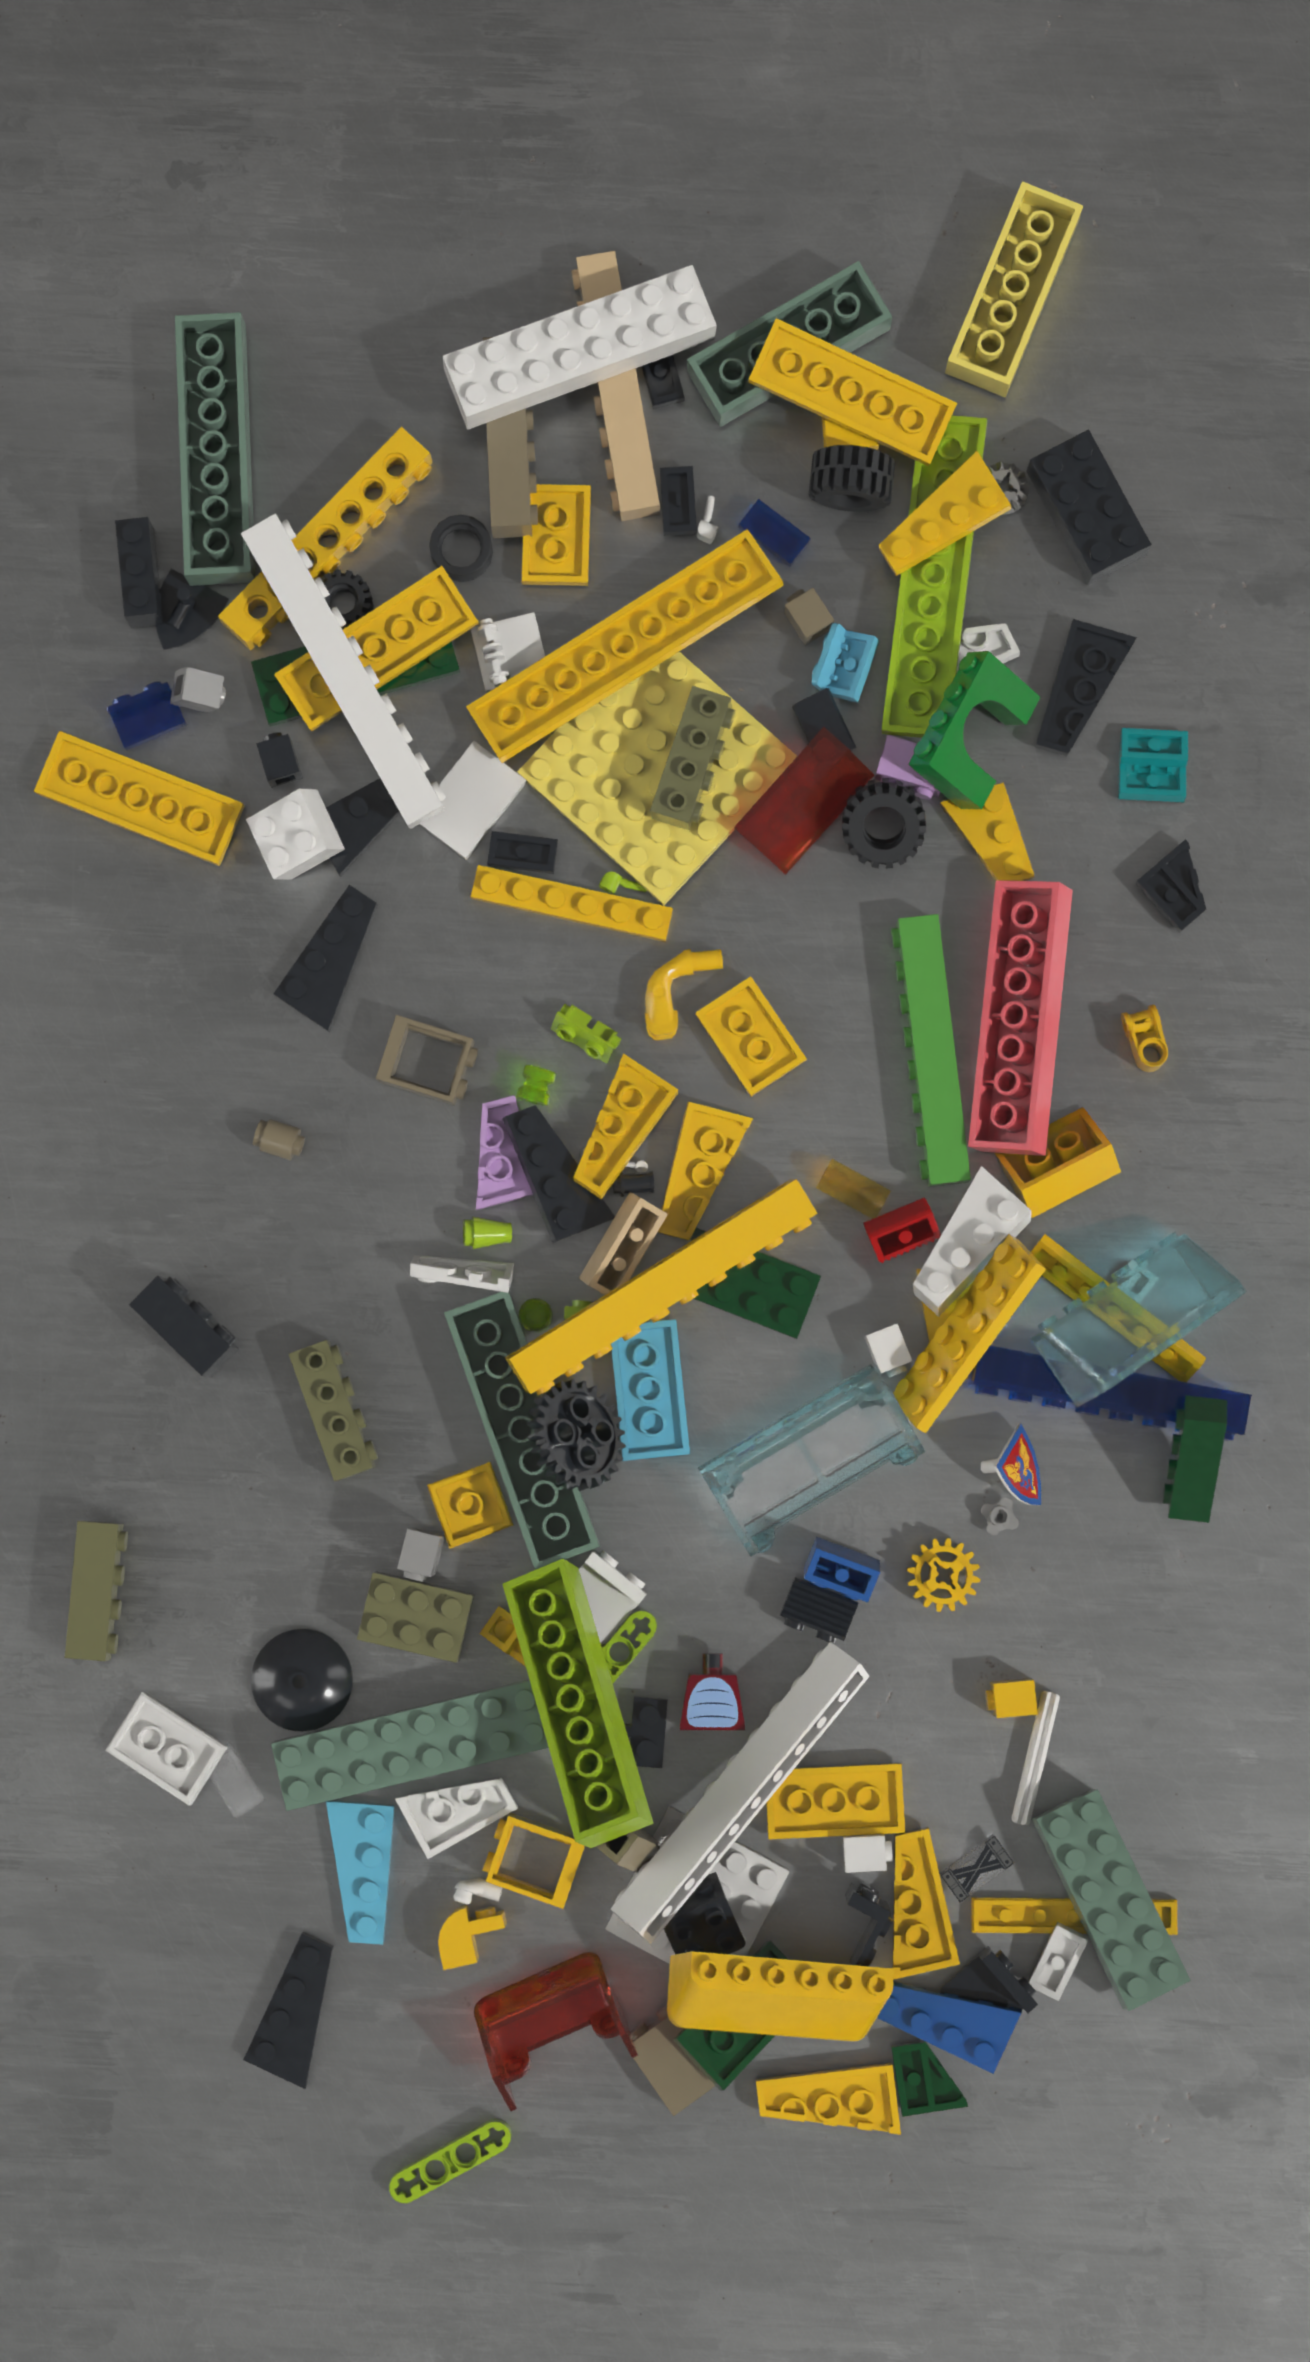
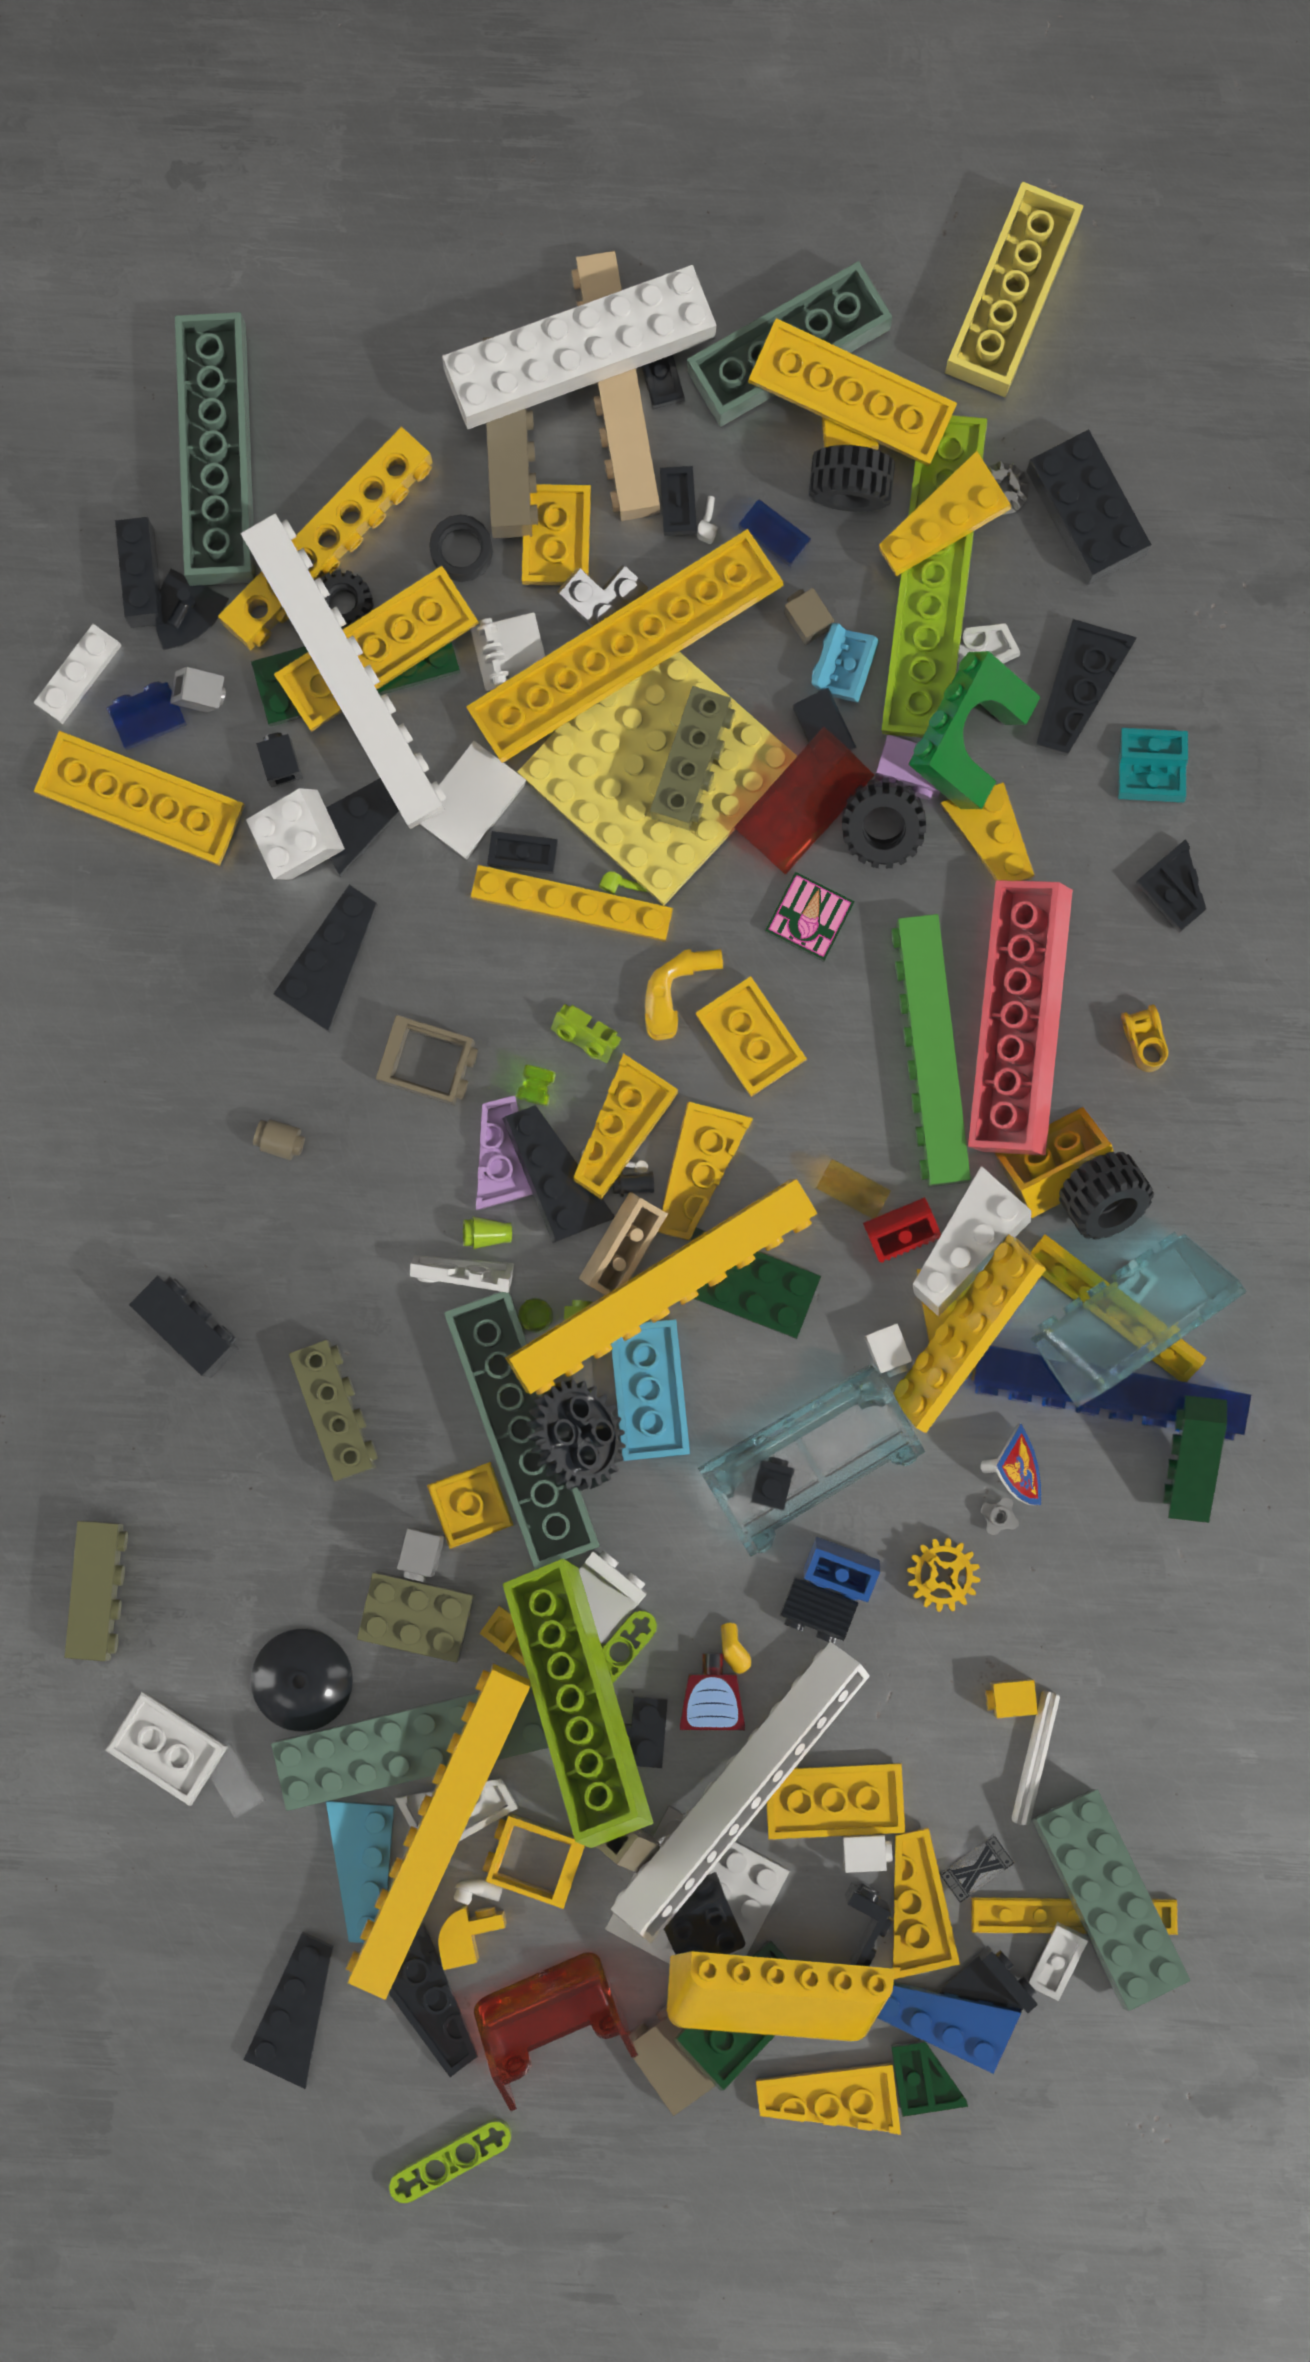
(77, 673): none -> white plate
(430, 2005): none -> black wing
(439, 1830): none -> yellow brick
(598, 603): none -> plate
(733, 1650): none -> yellow arm
(772, 1483): none -> black bracket
(809, 916): none -> tile
(1106, 1195): none -> black tyre

